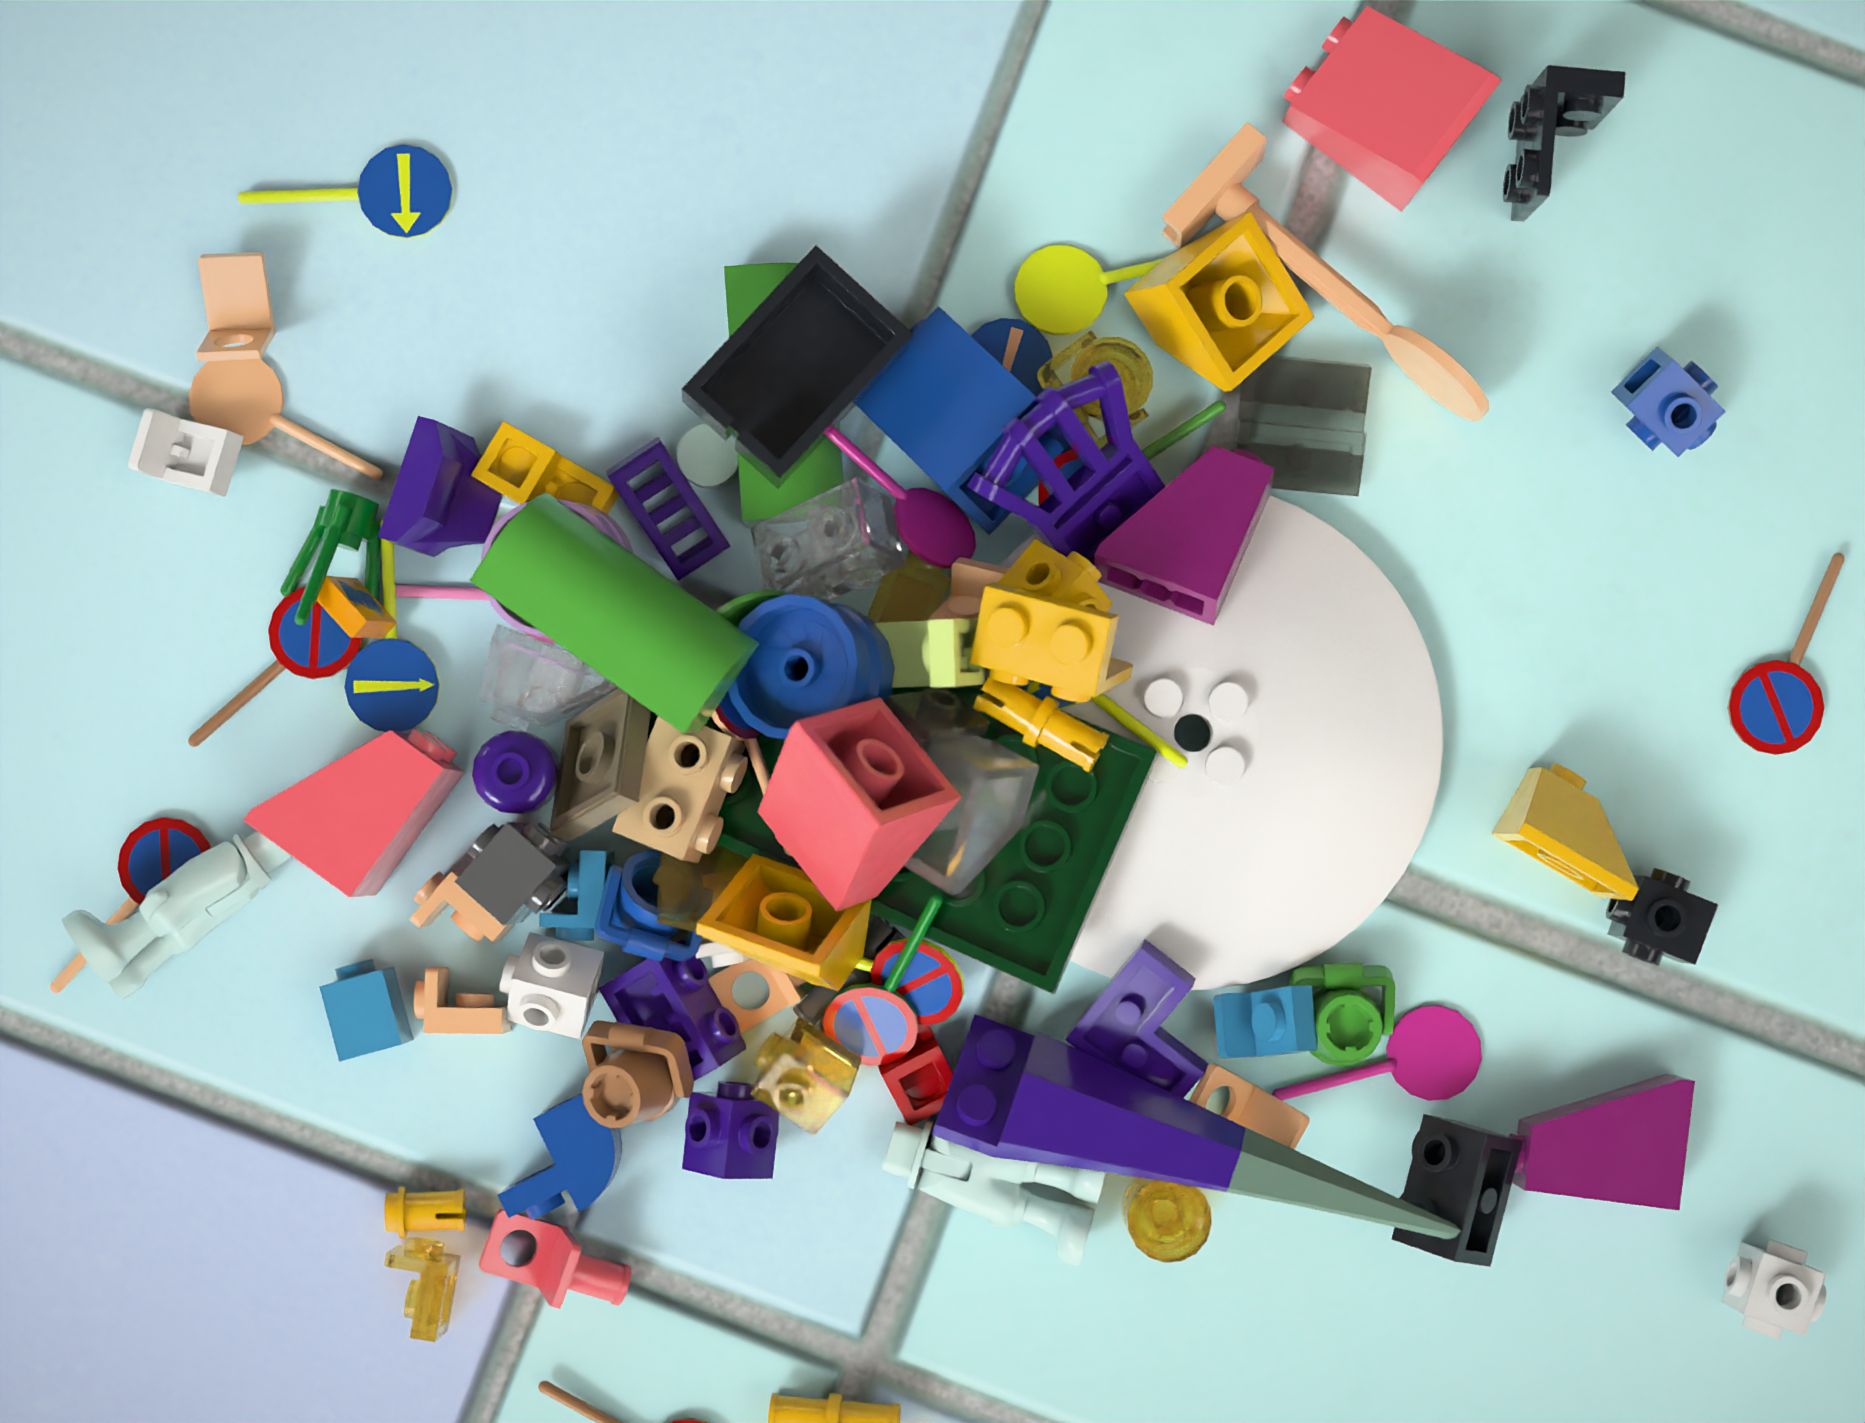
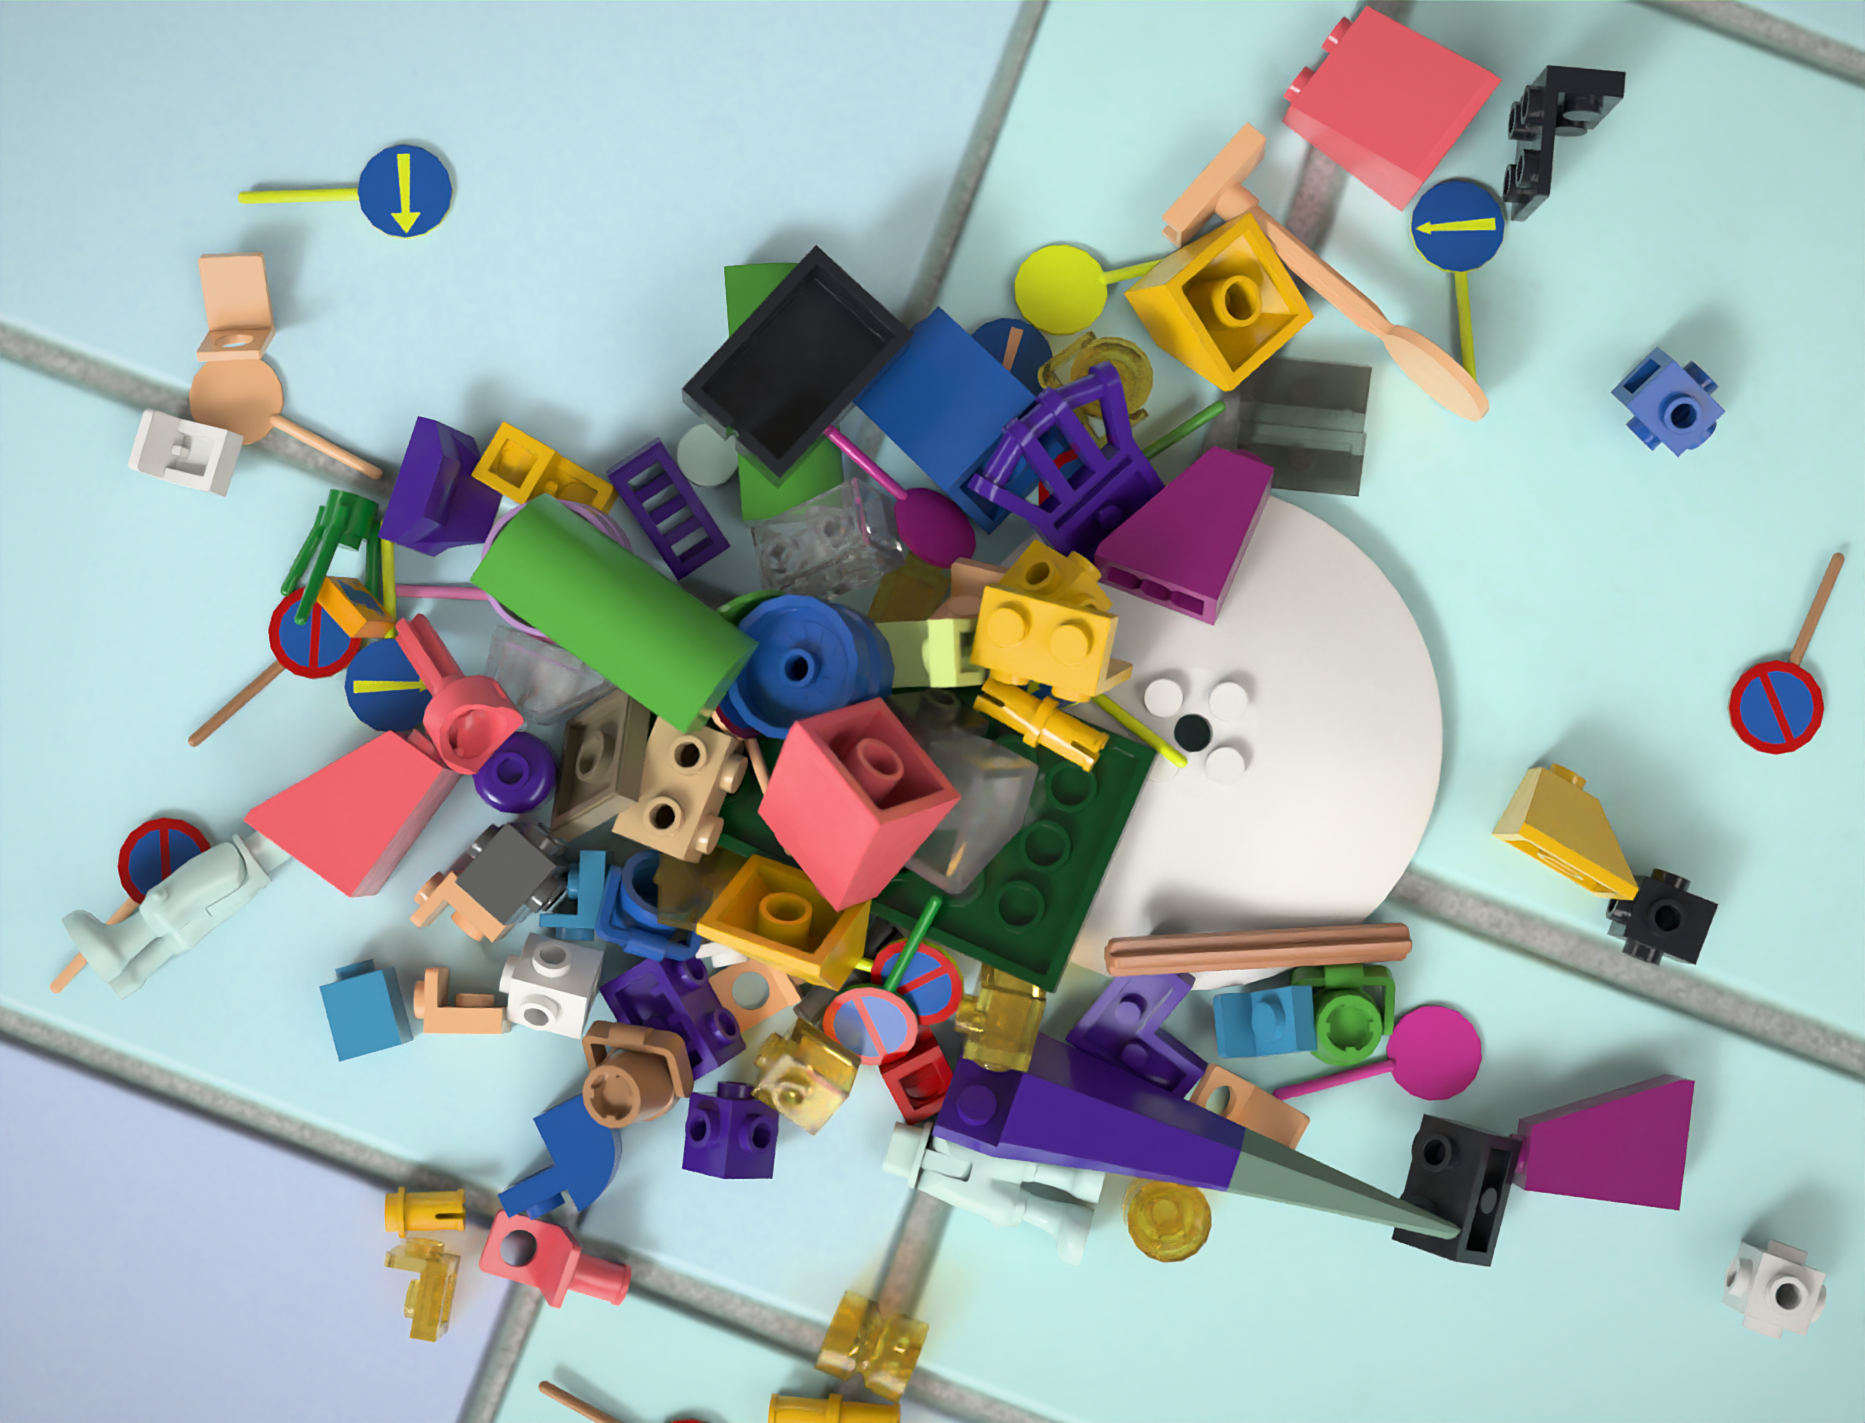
(468, 713): none -> coral piece
(871, 1346): none -> clear yellow wheel
(1000, 1020): none -> clear yellow brick
(1256, 949): none -> nougat axle
(1458, 232): none -> blue piece

